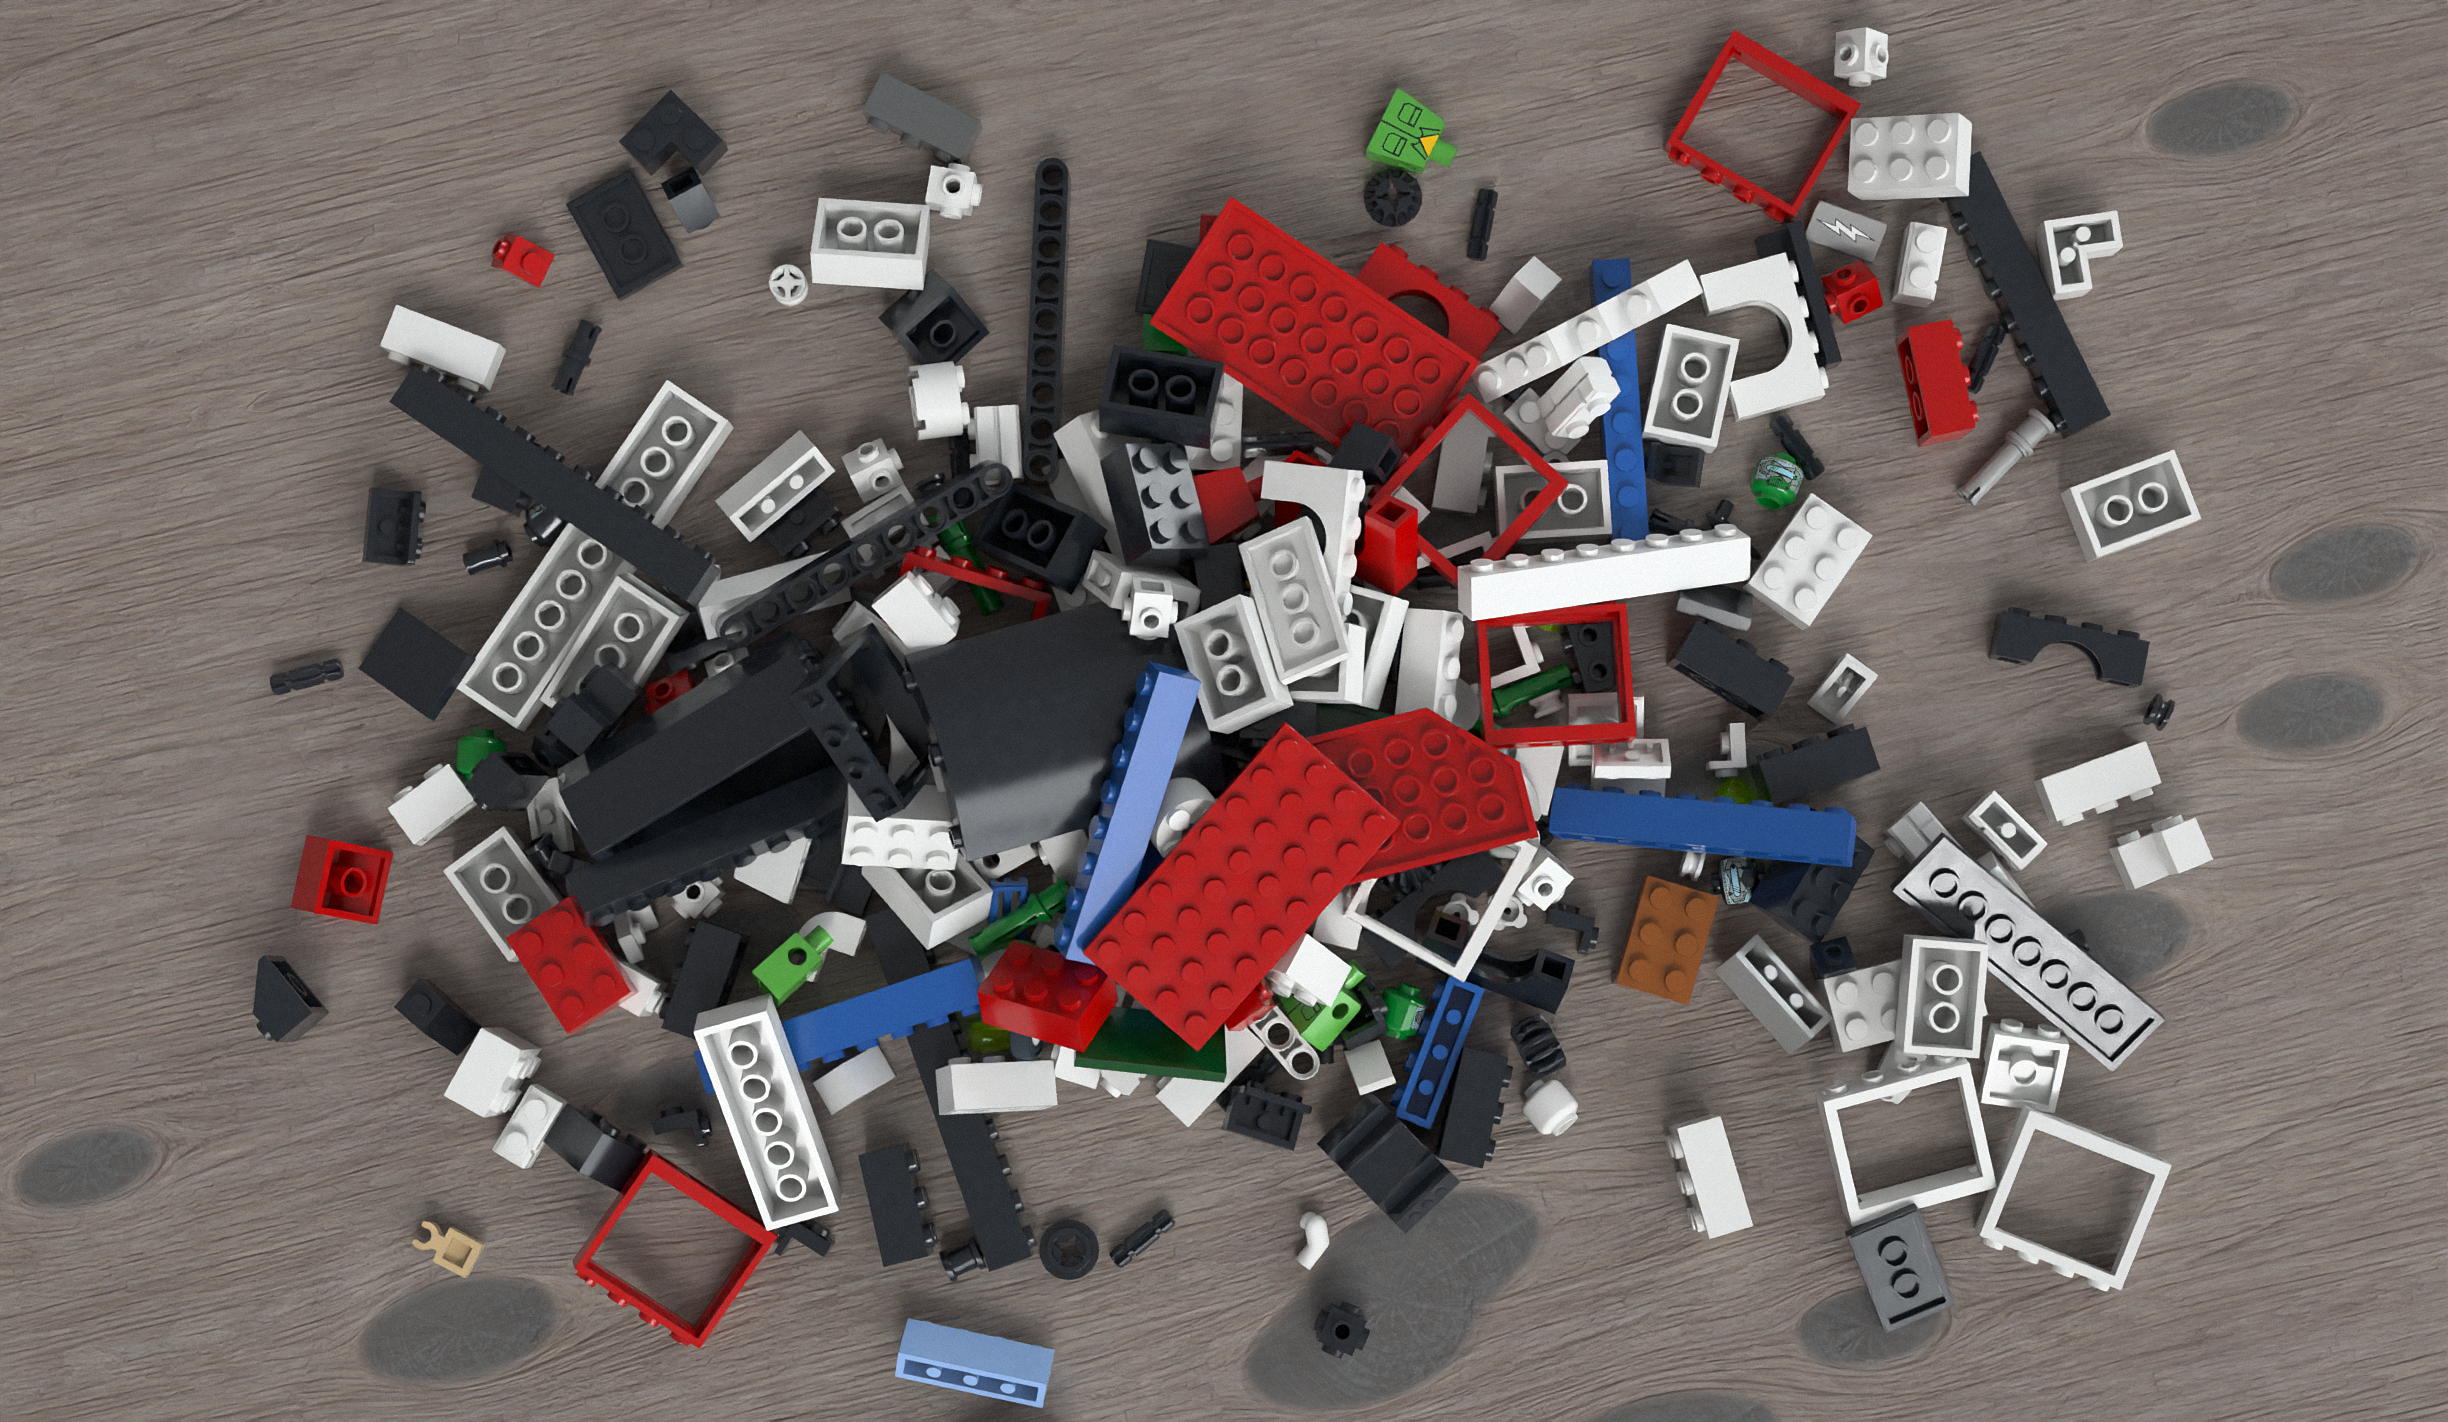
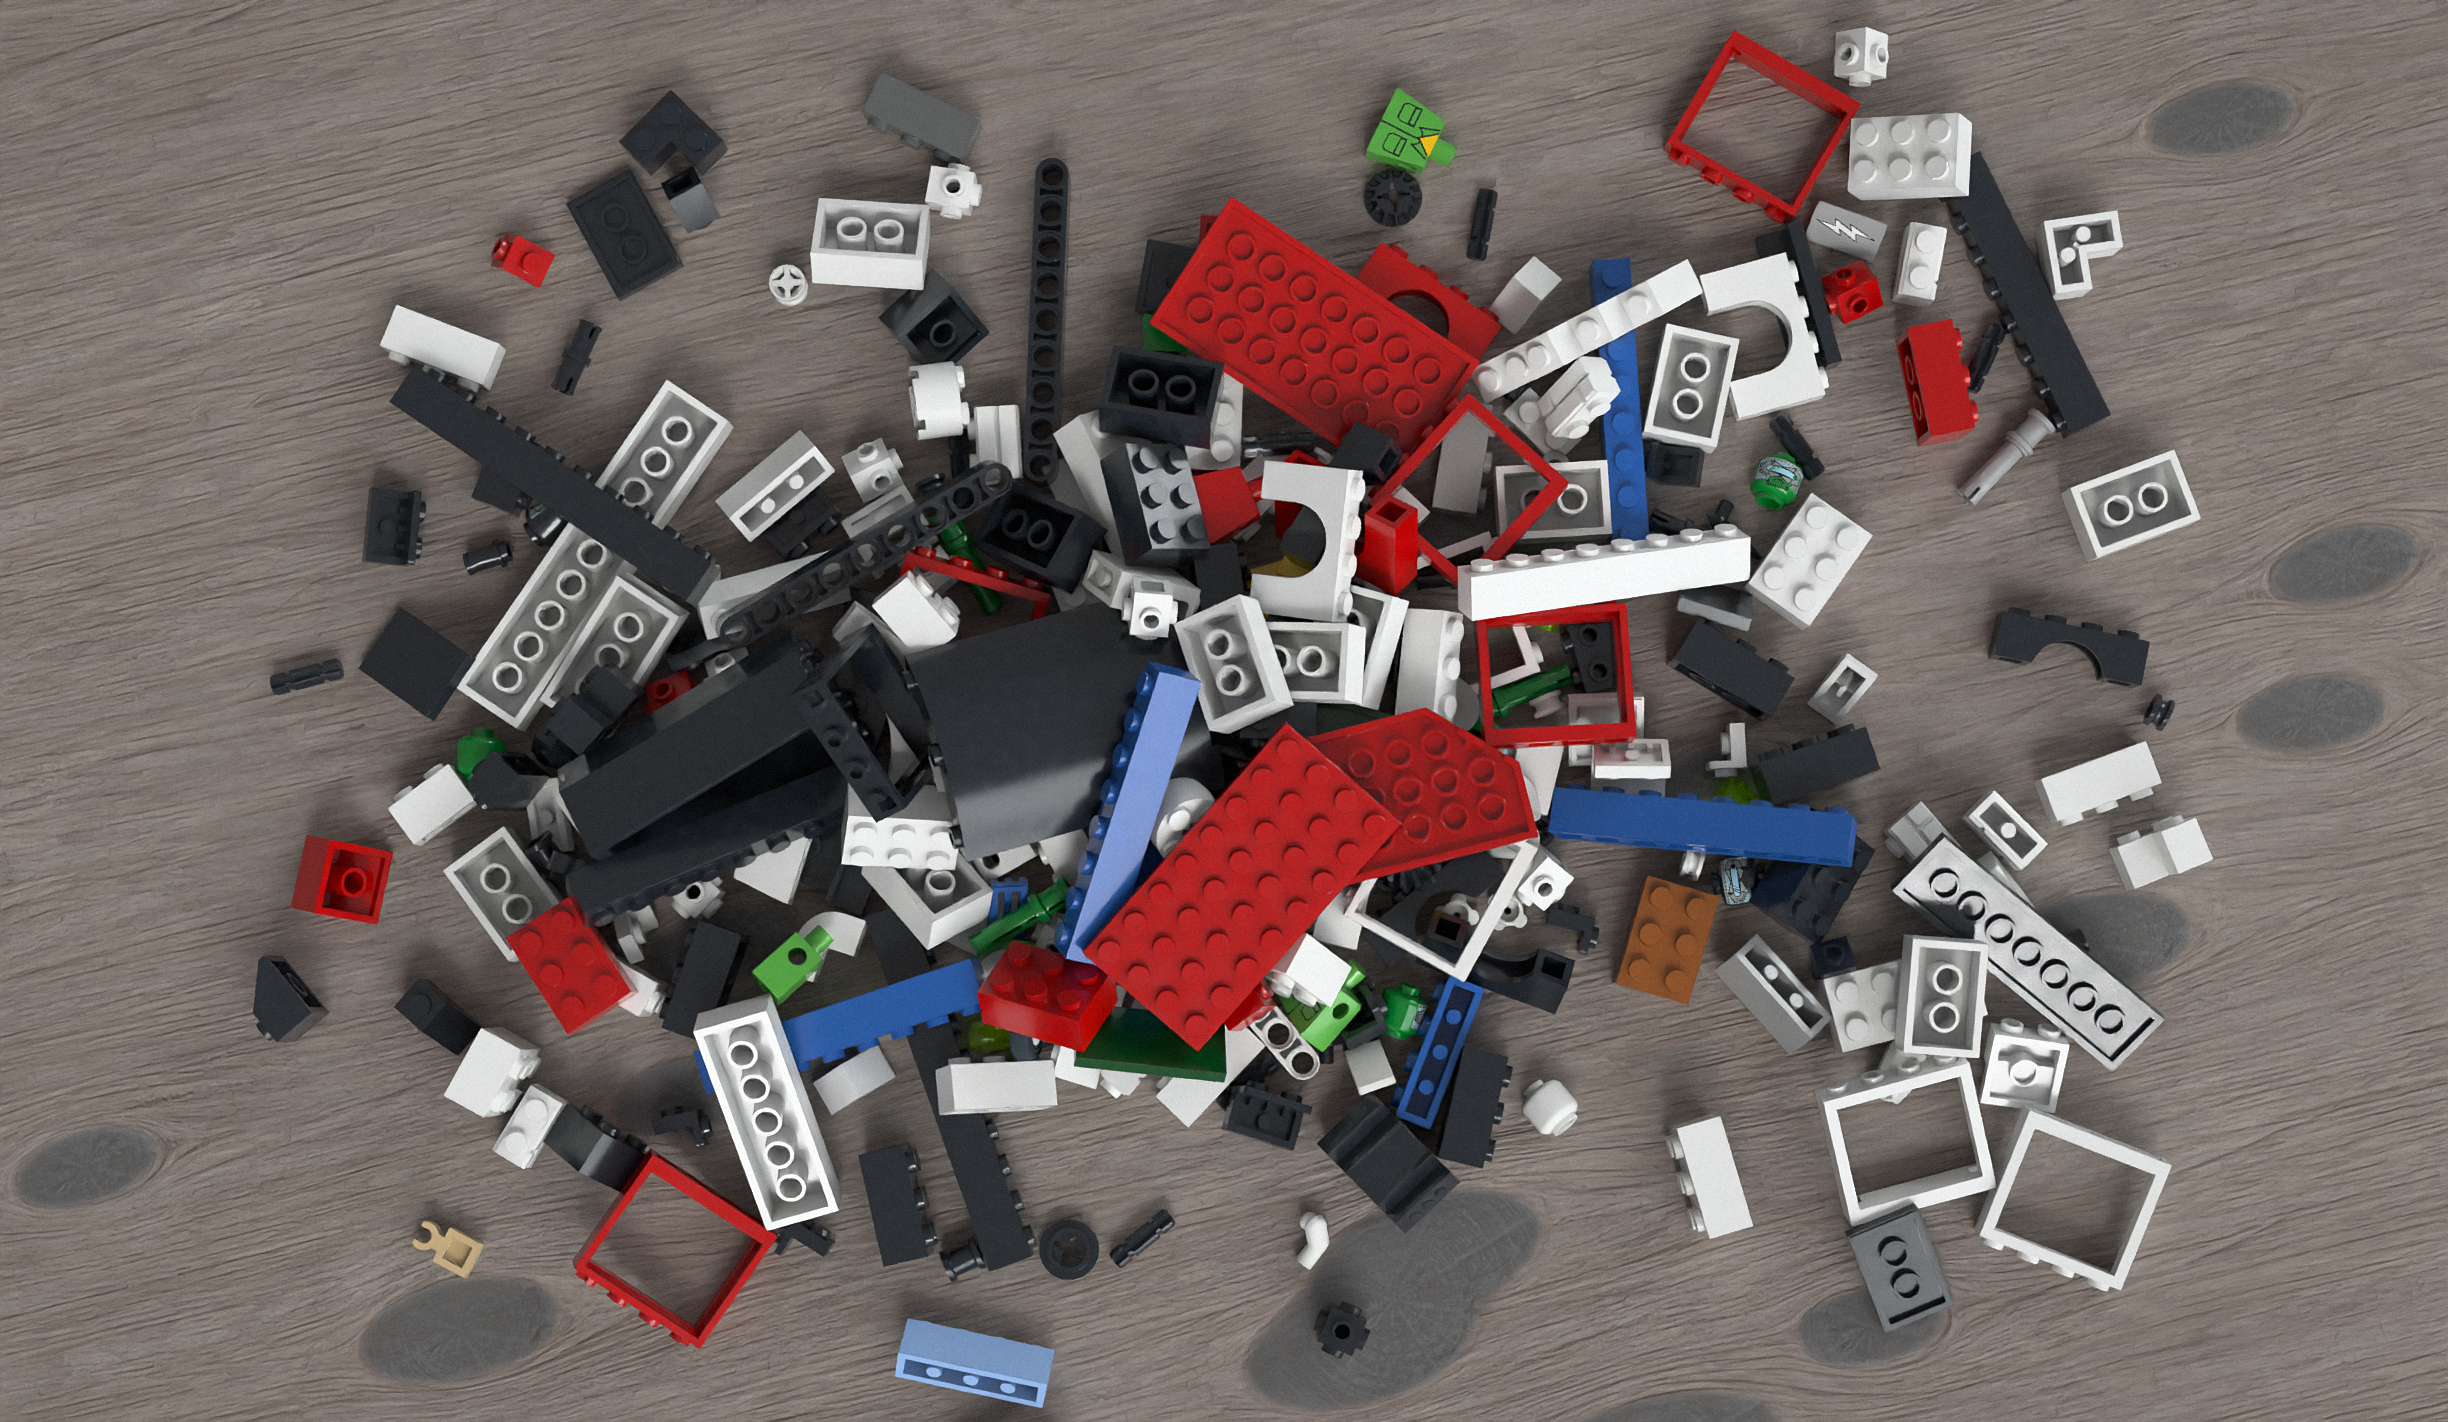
(1295, 600): white plate -> none
(1538, 1046): black gear -> none

